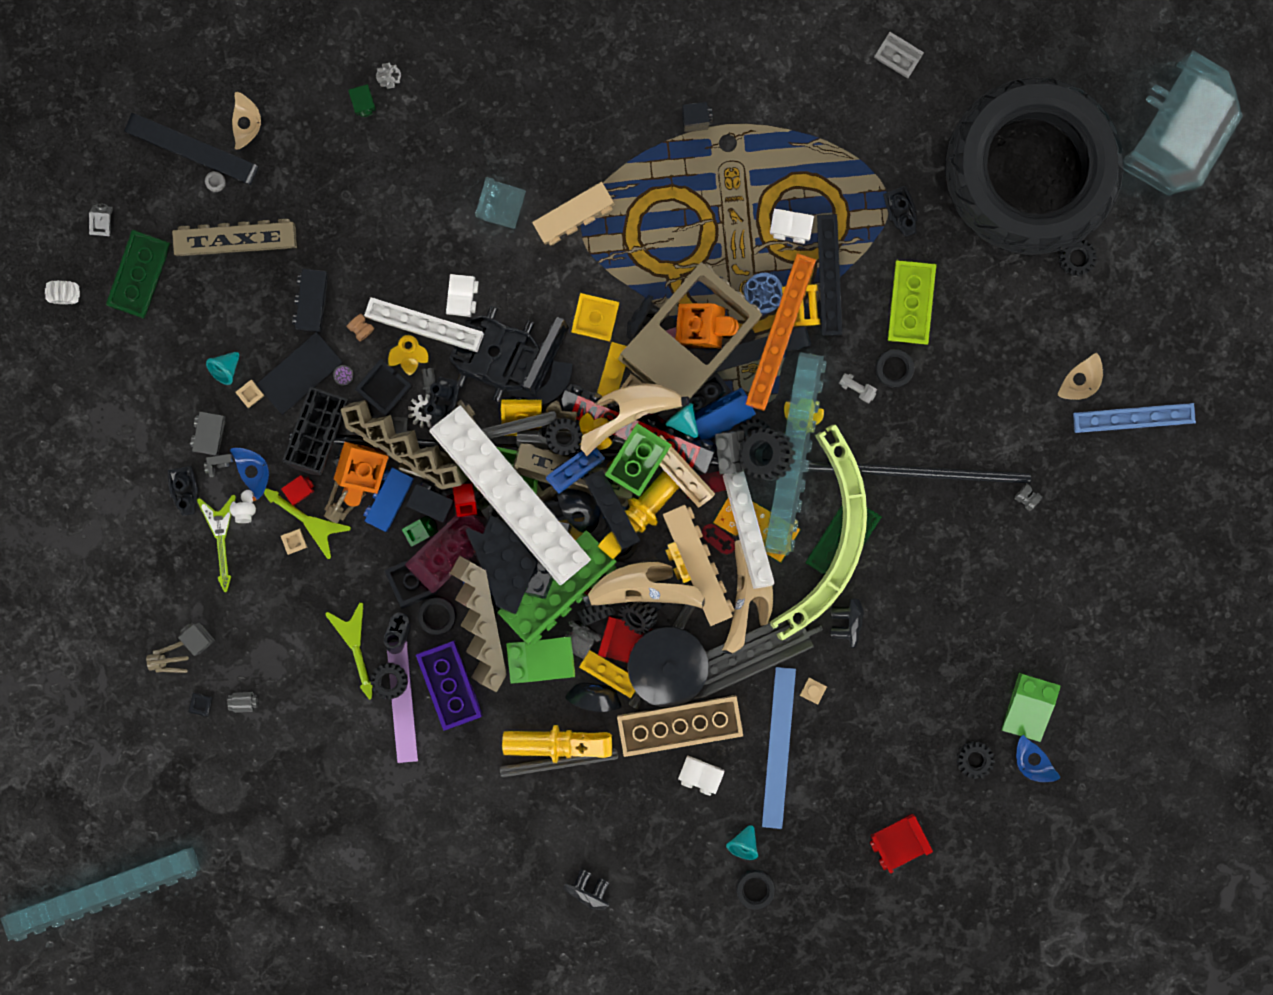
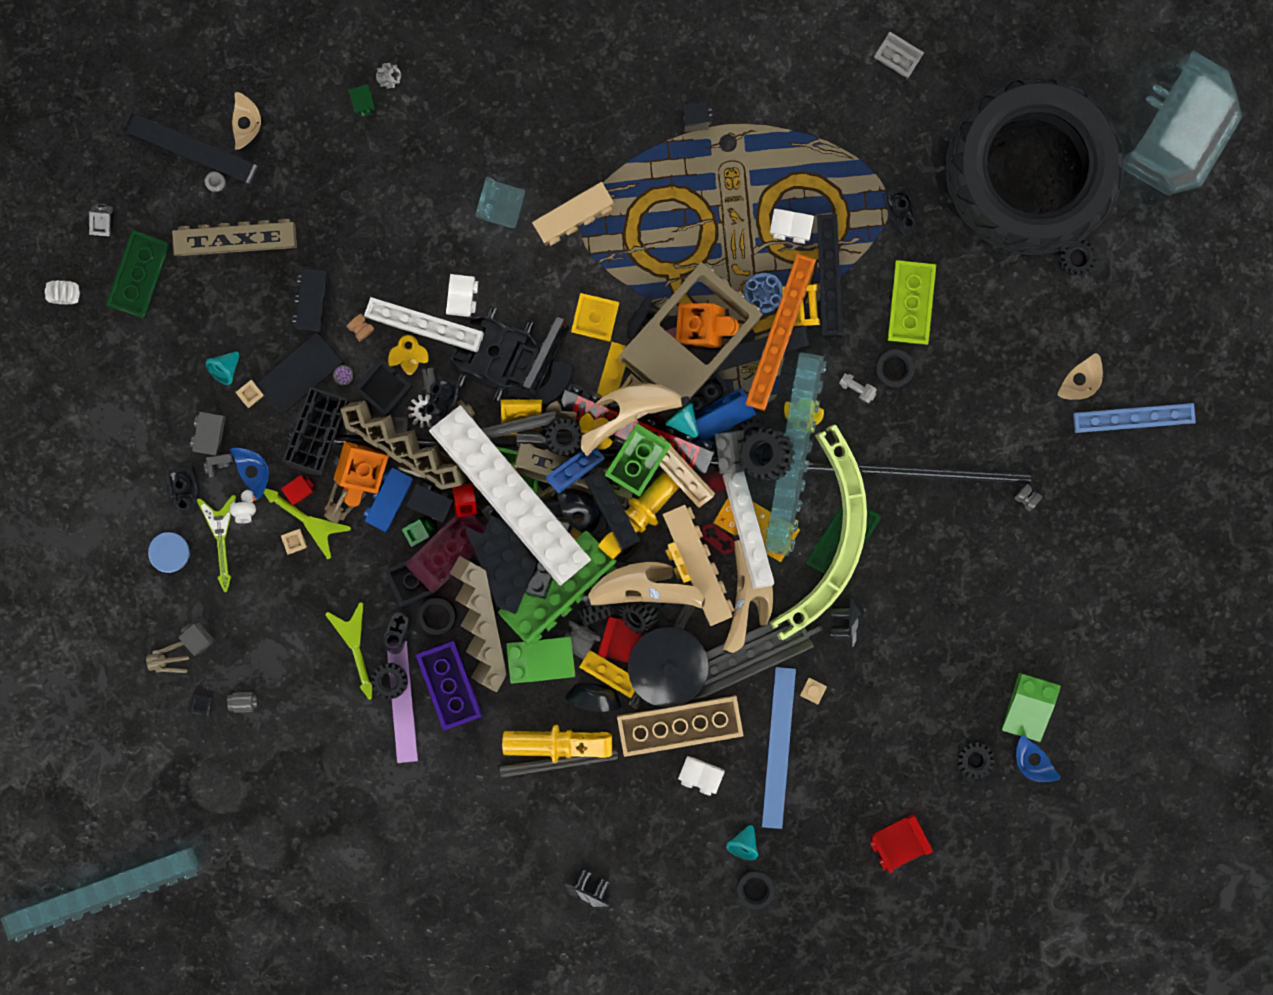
(168, 552): none -> medium blue tile

